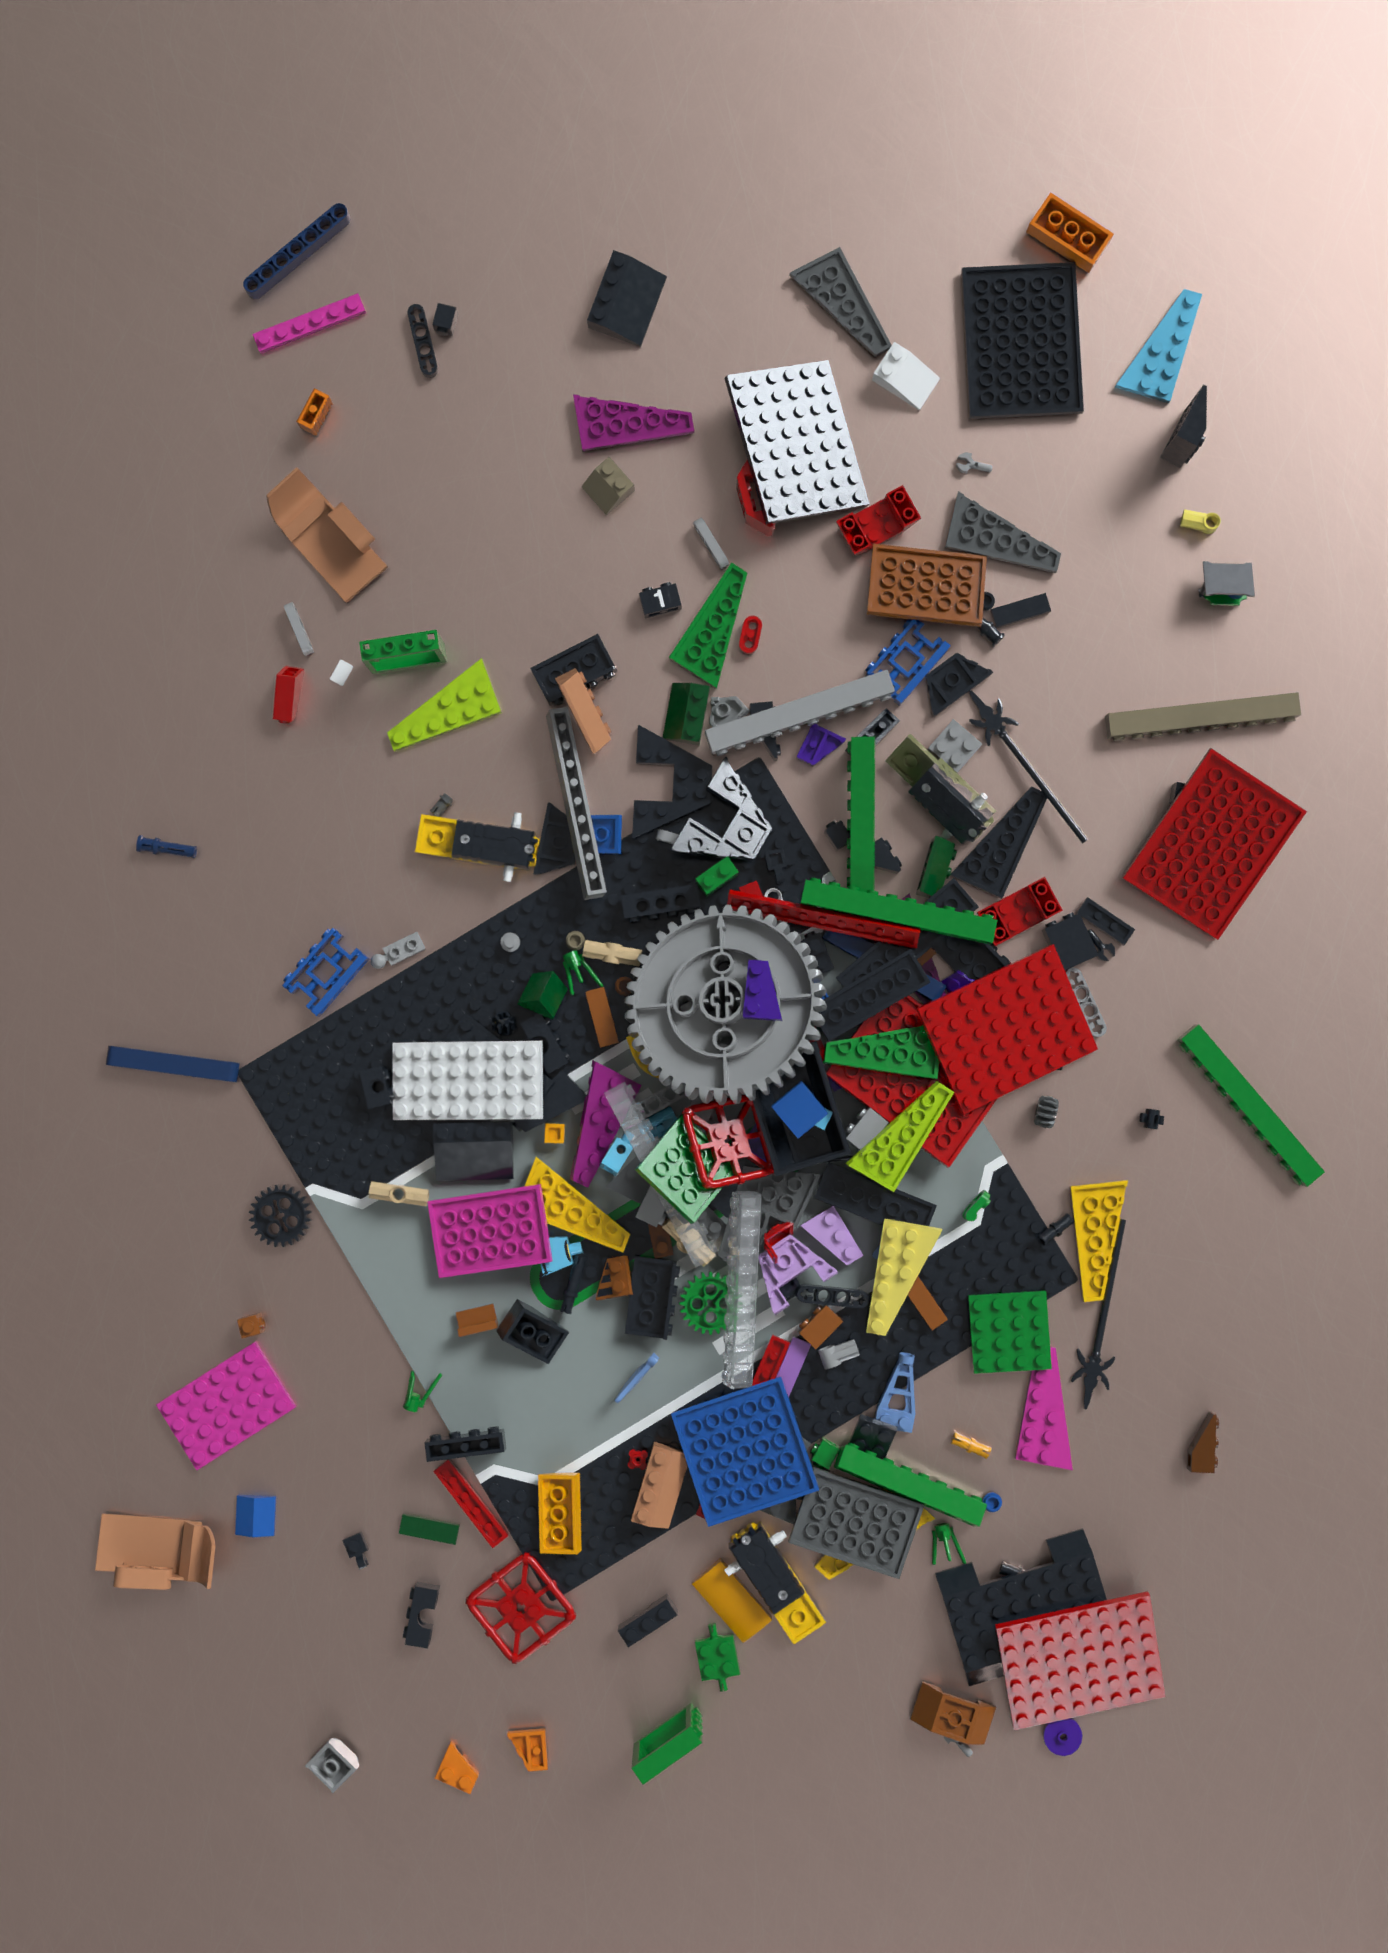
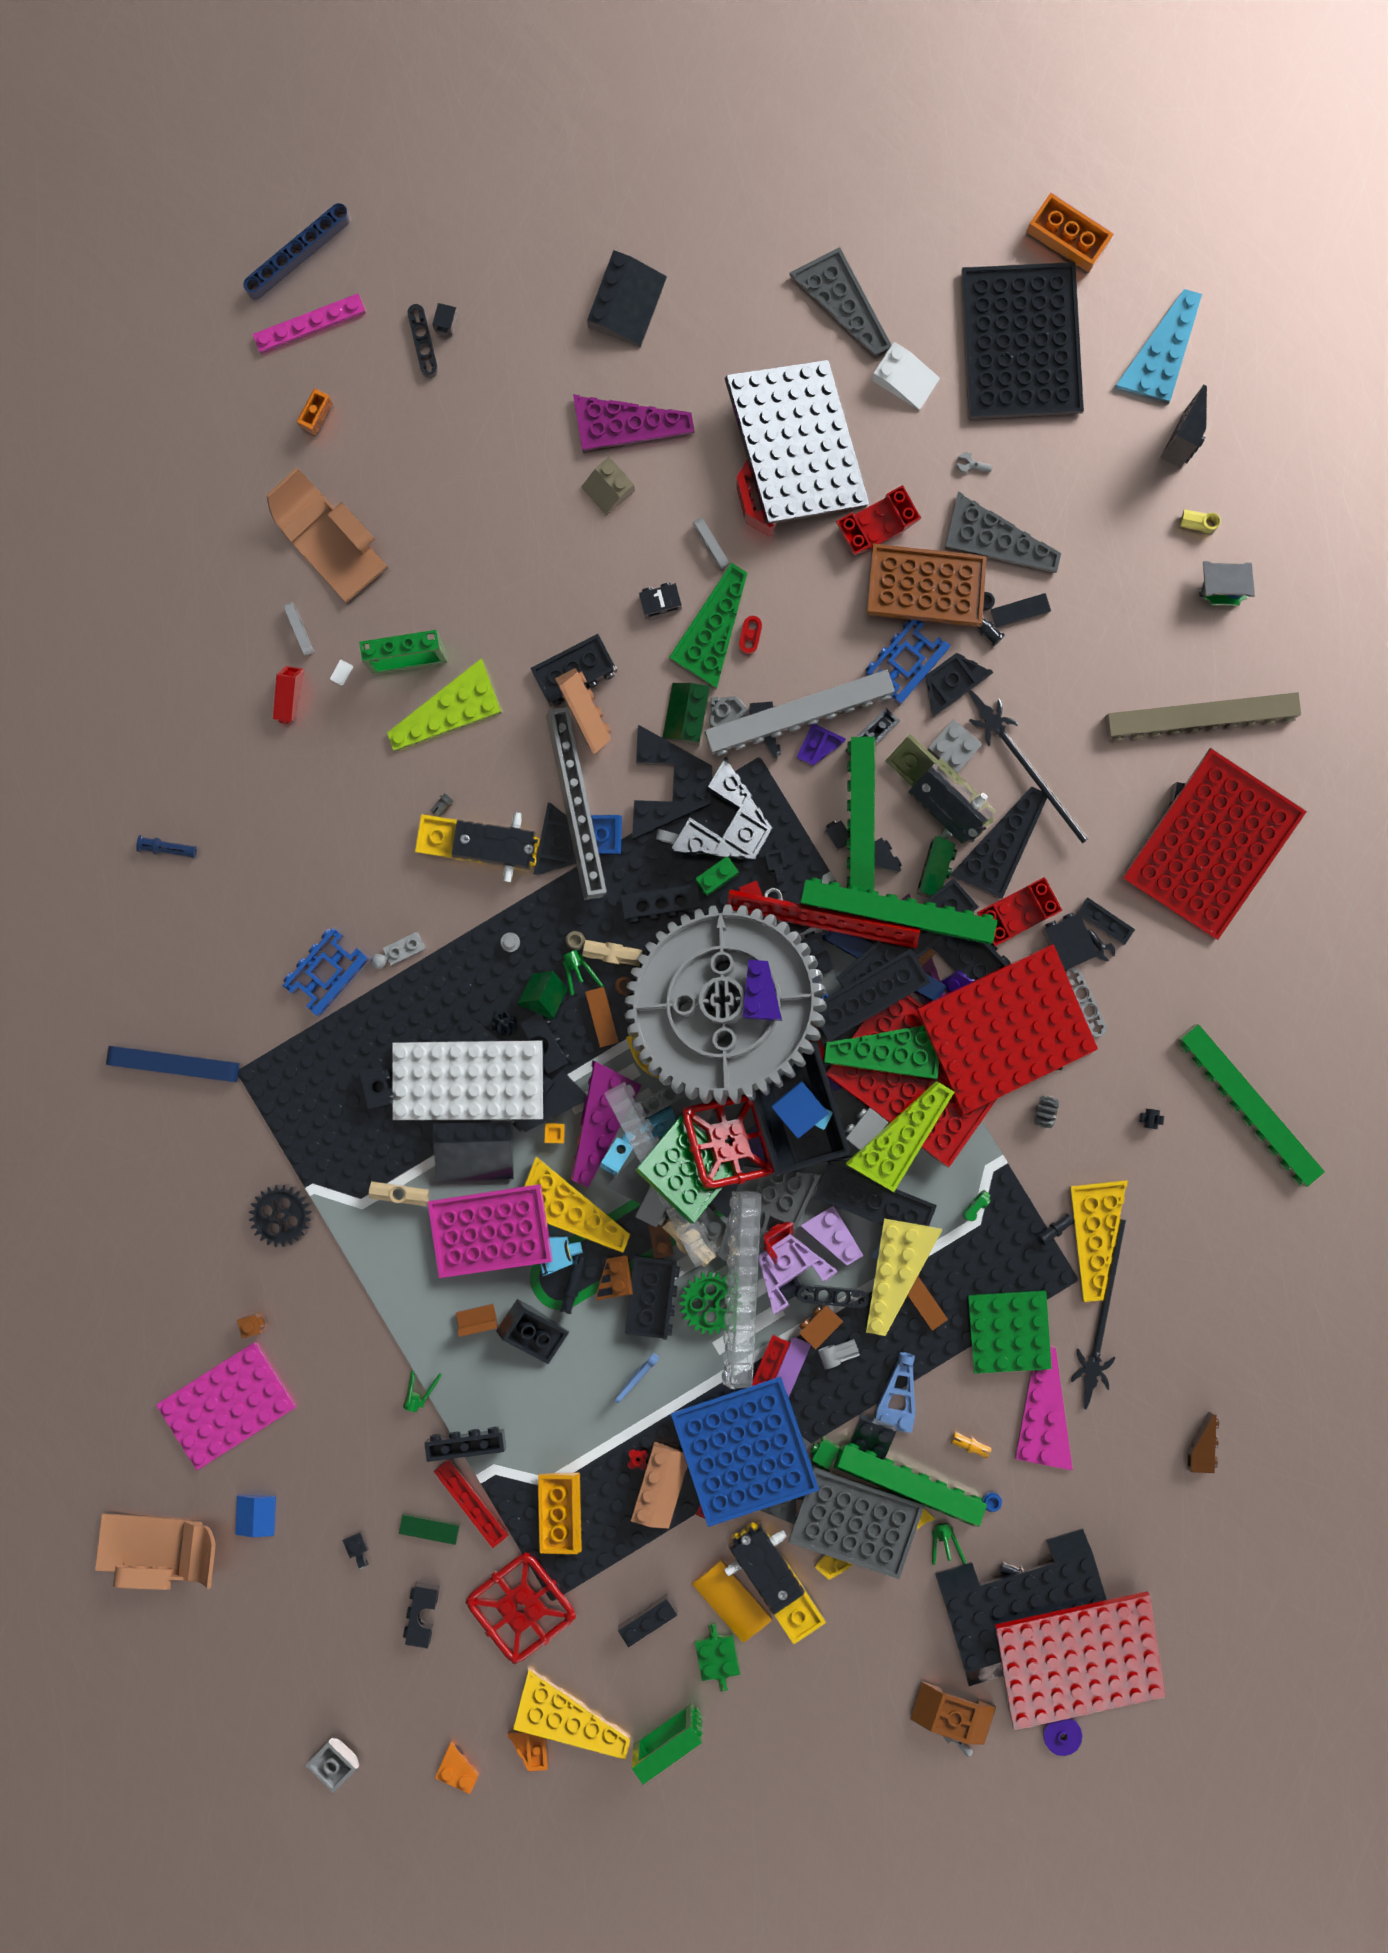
(557, 1717): none -> yellow wing

